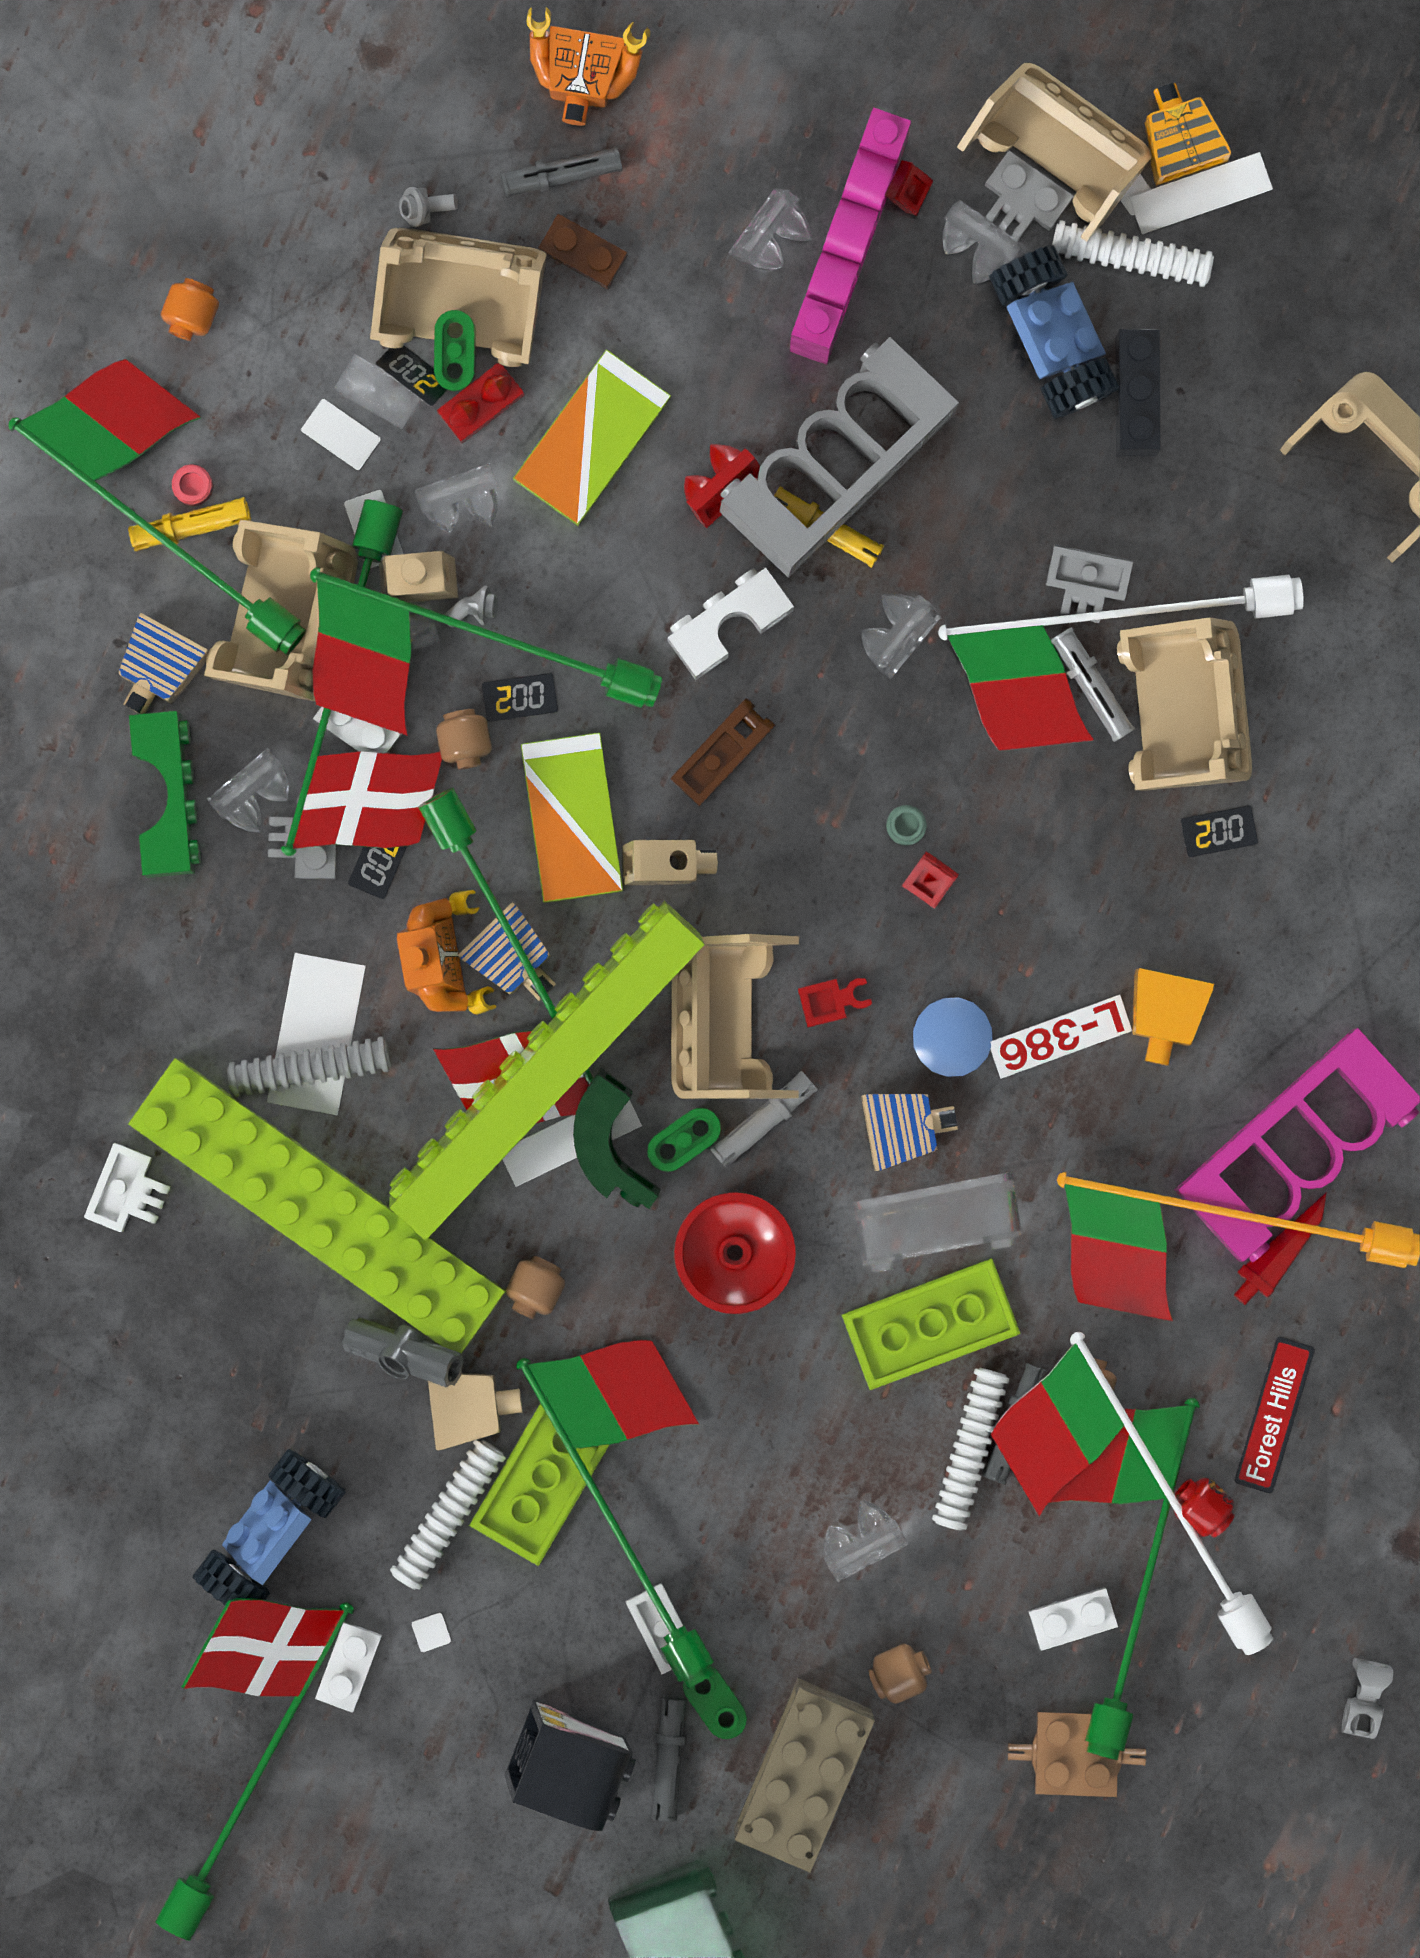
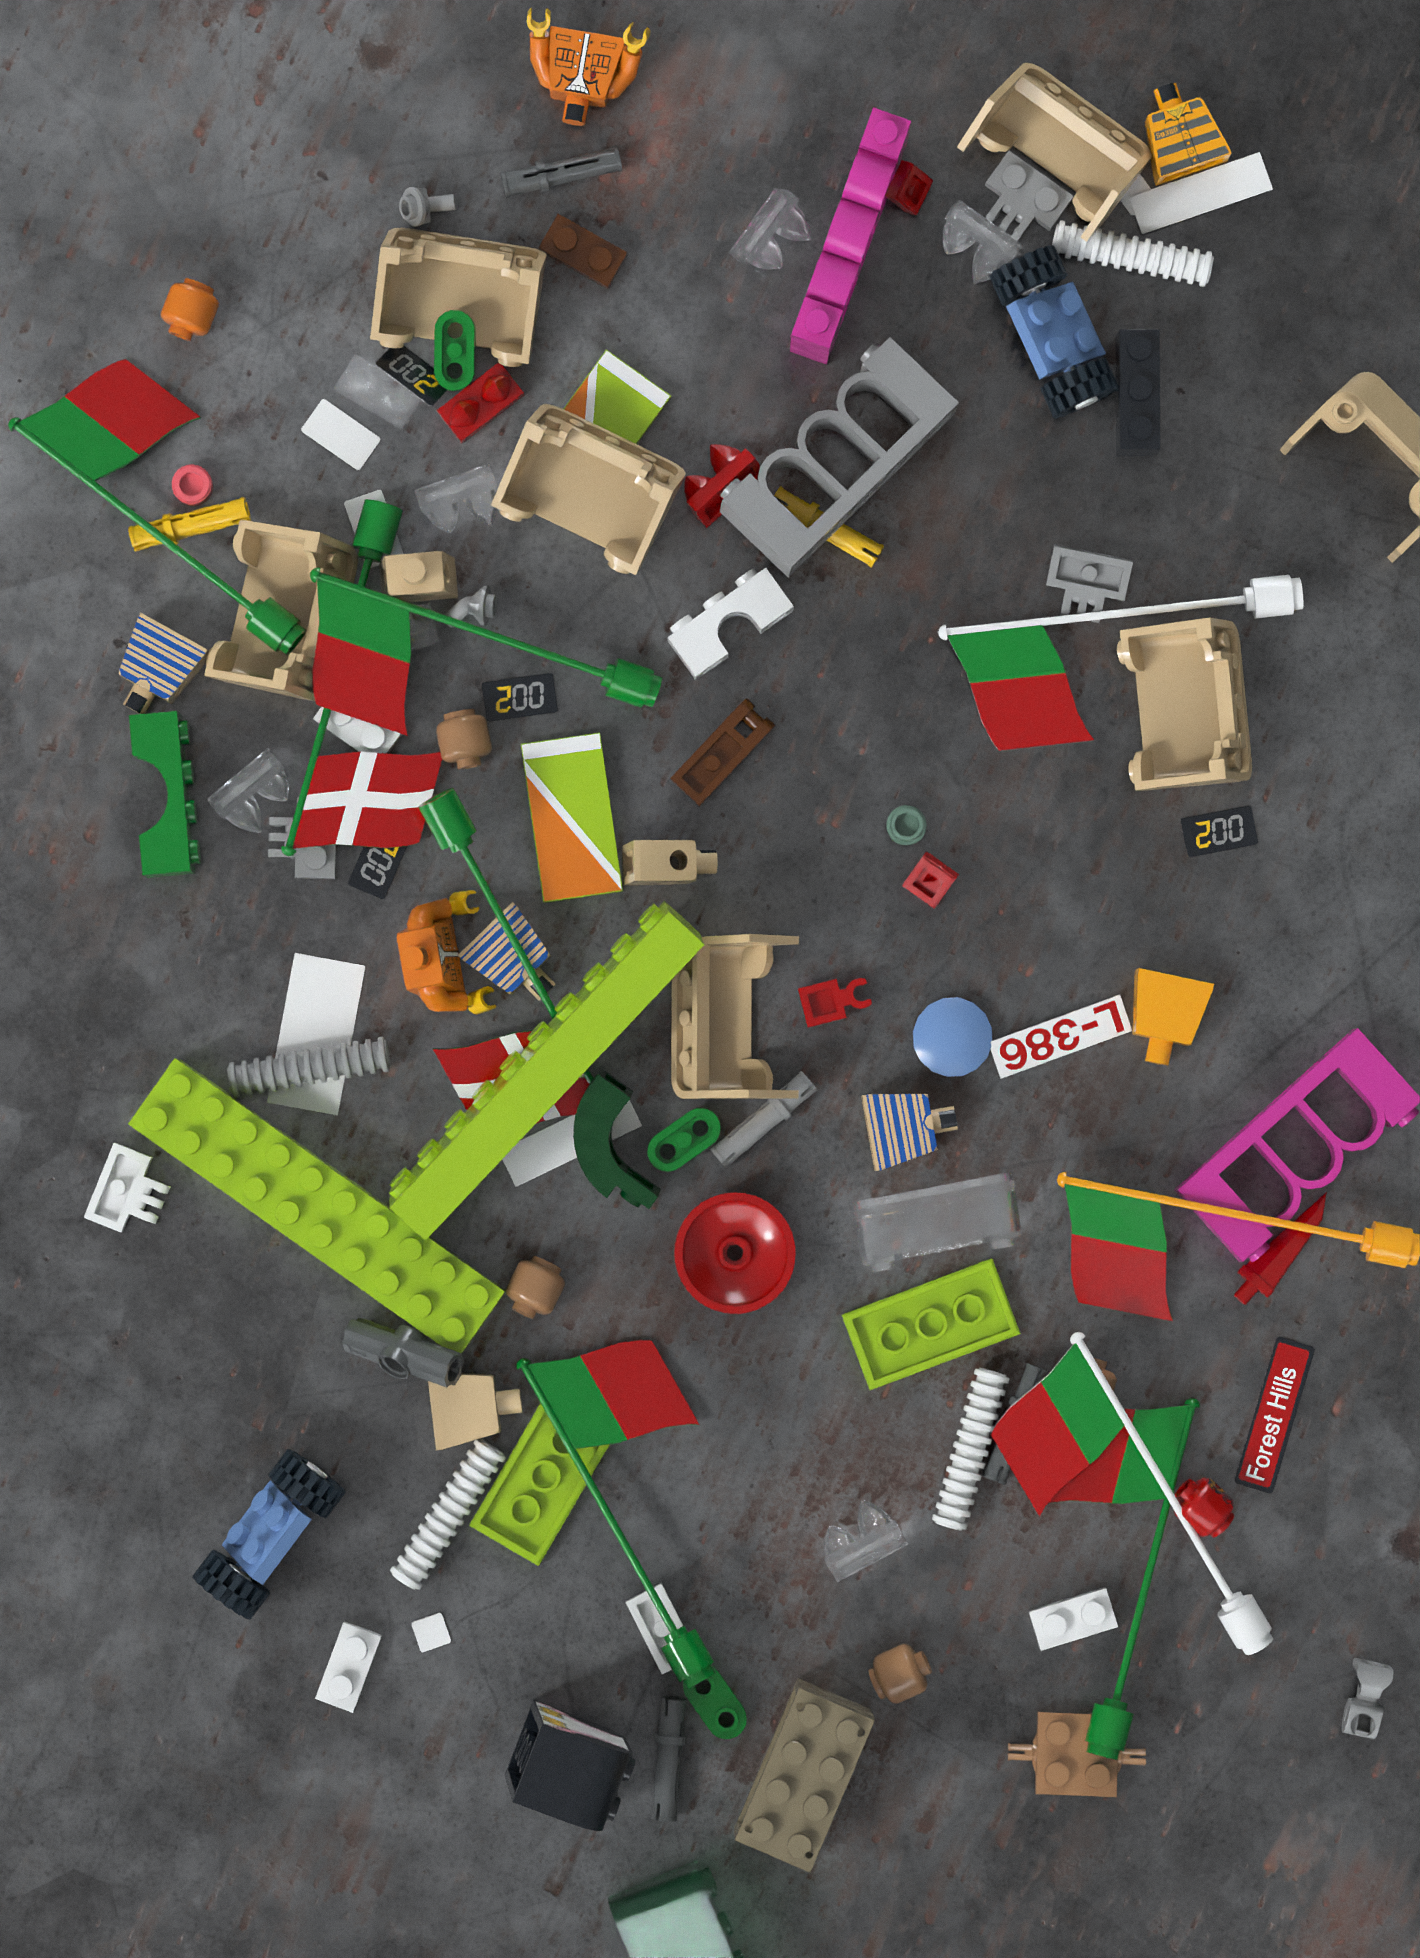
(259, 1652): flag -> none
(589, 485): none -> tan windscreen
(911, 623): clear tile -> none
(1066, 644): light grey pin -> none

